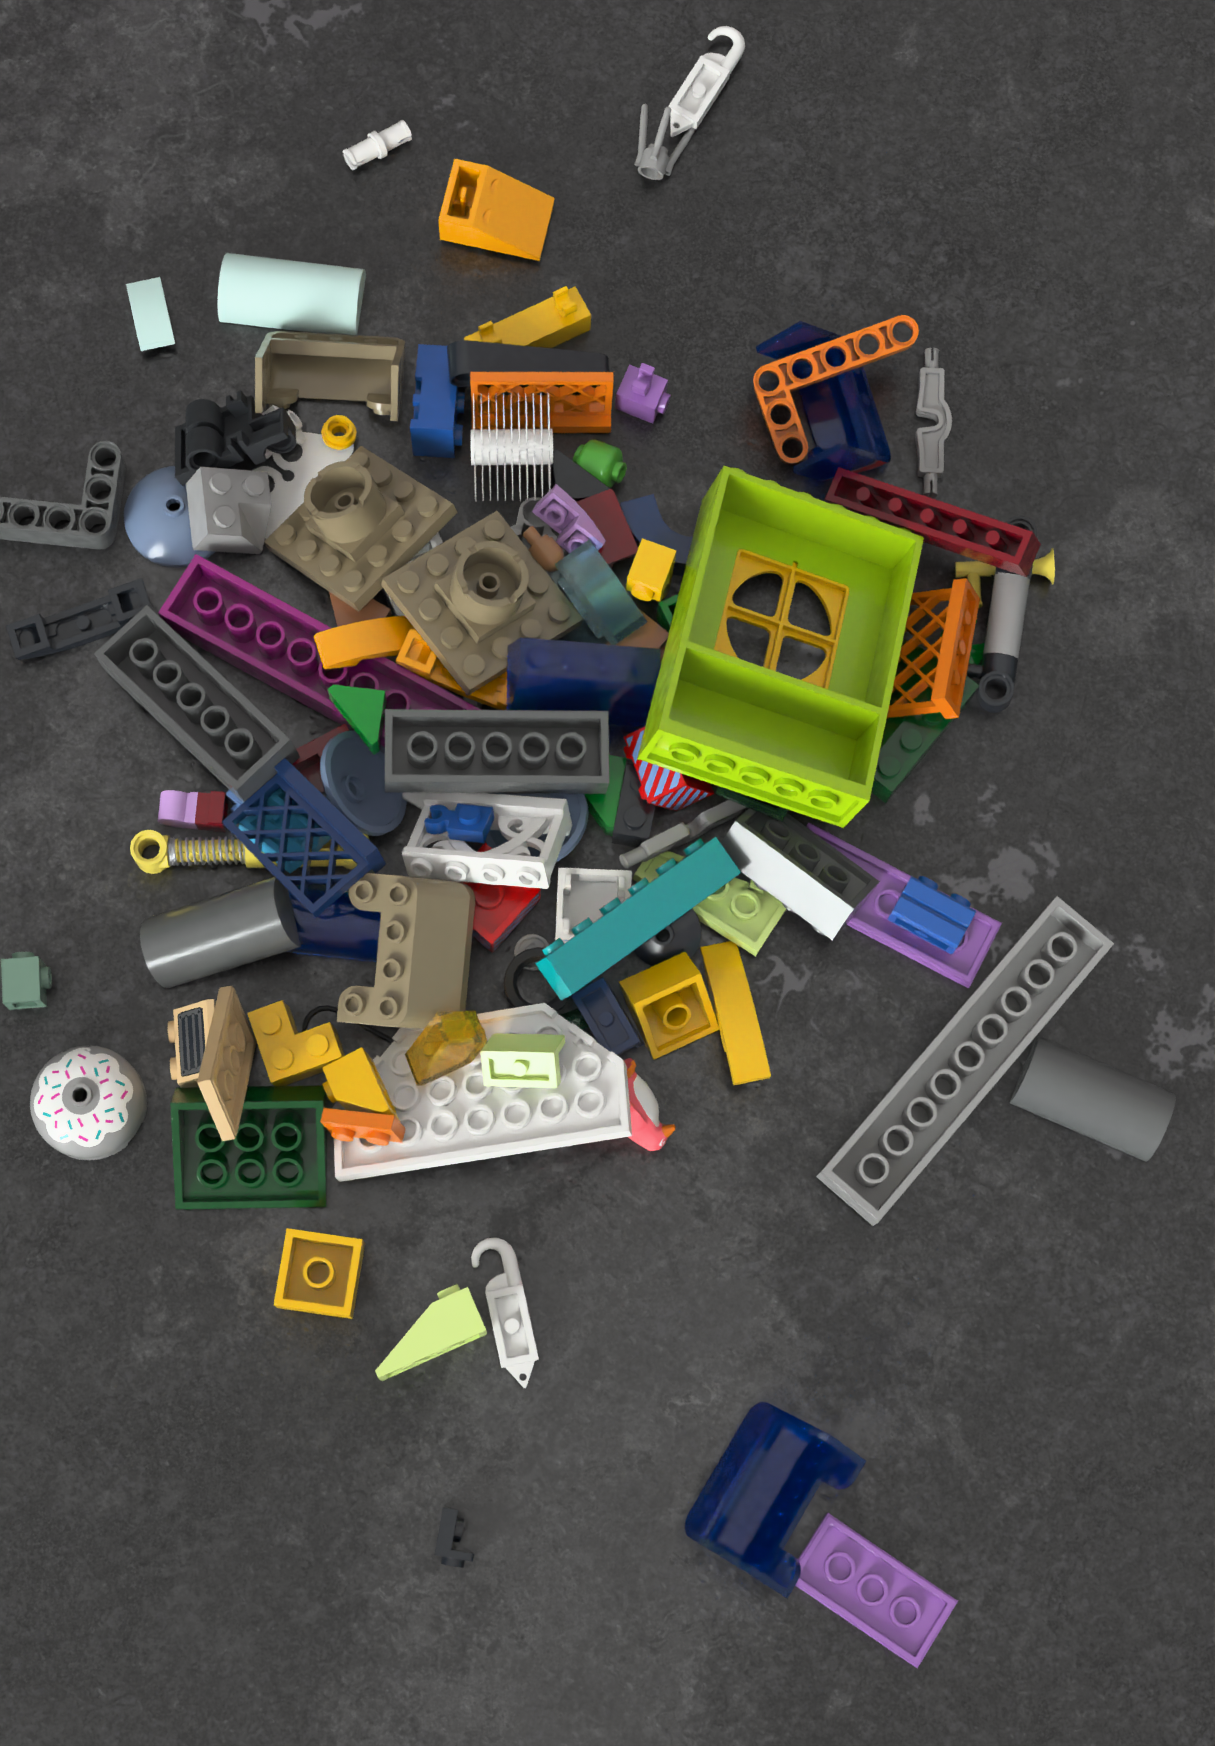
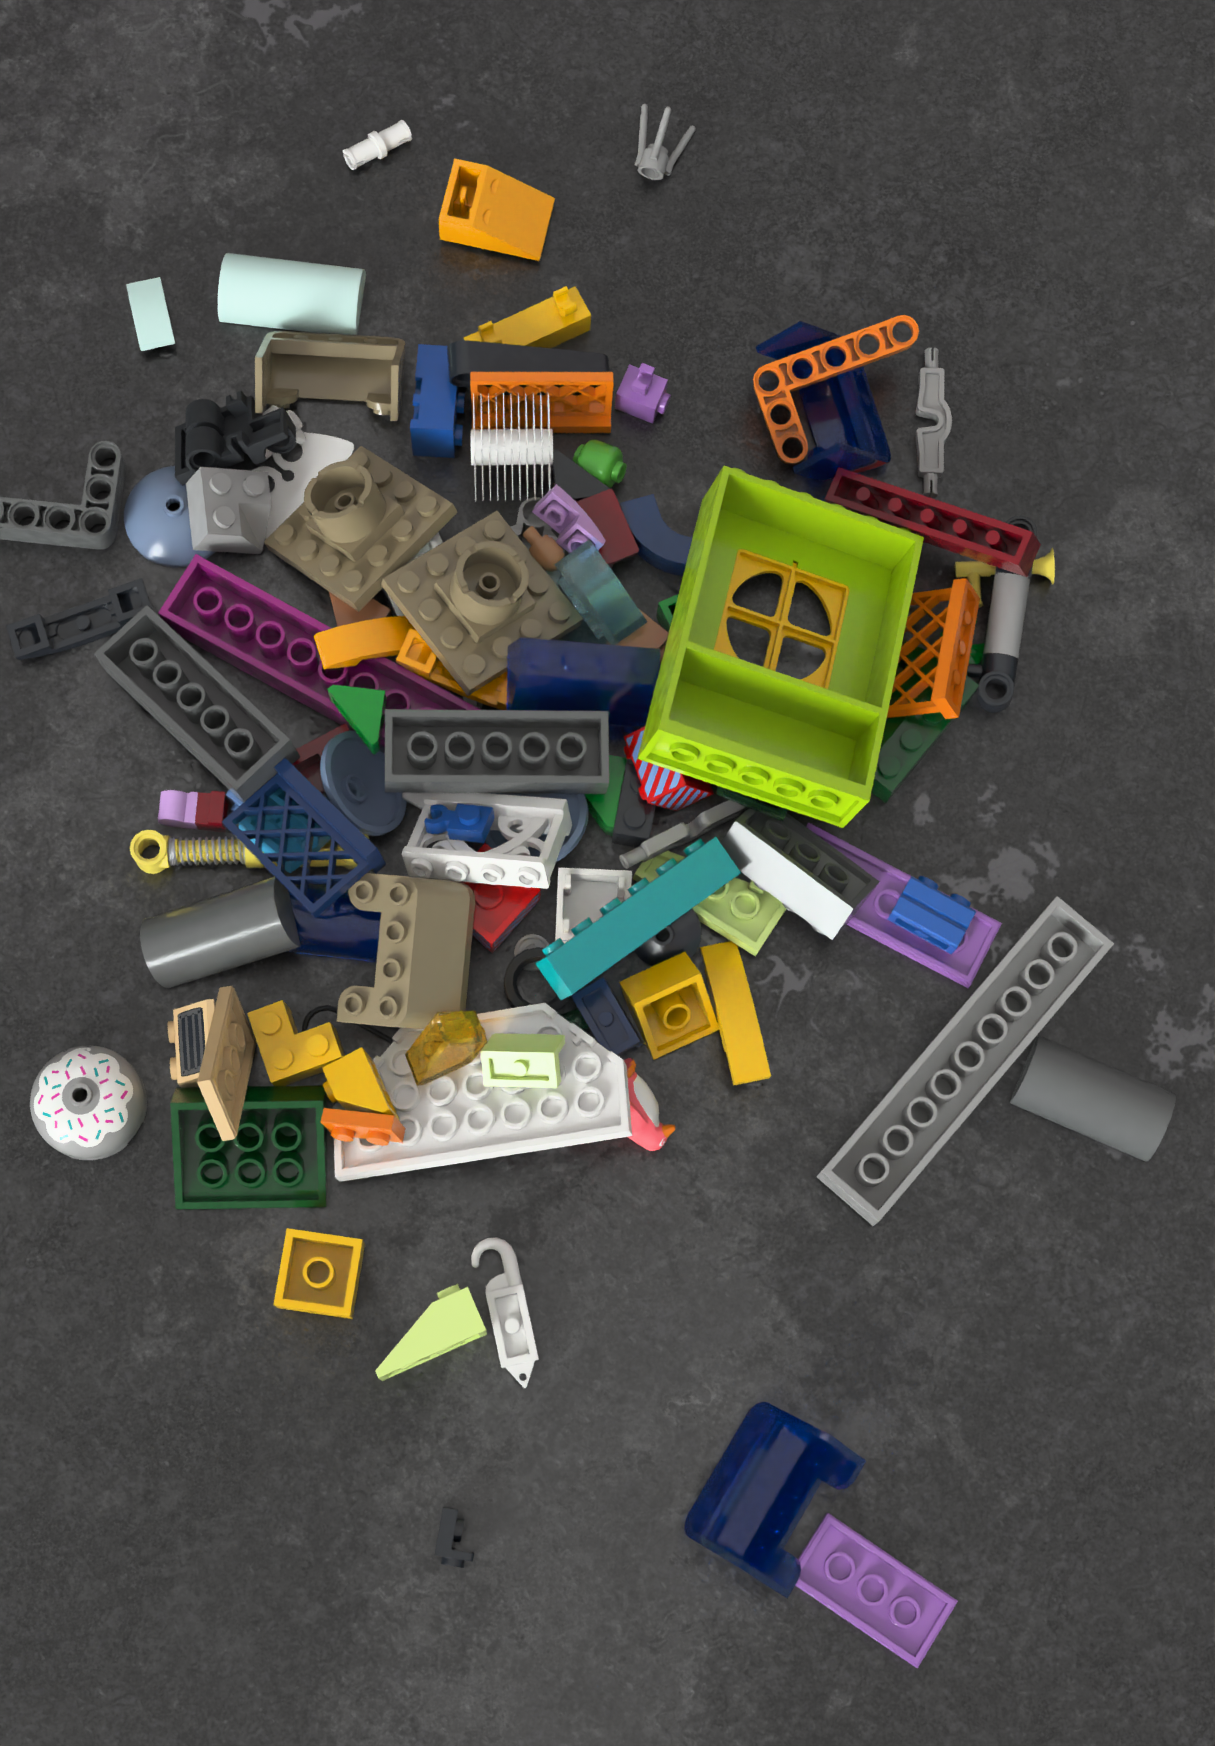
(25, 981): sand green brick -> none
(339, 424): yellow plate -> none
(651, 571): yellow slope -> none
(704, 83): white plate -> none

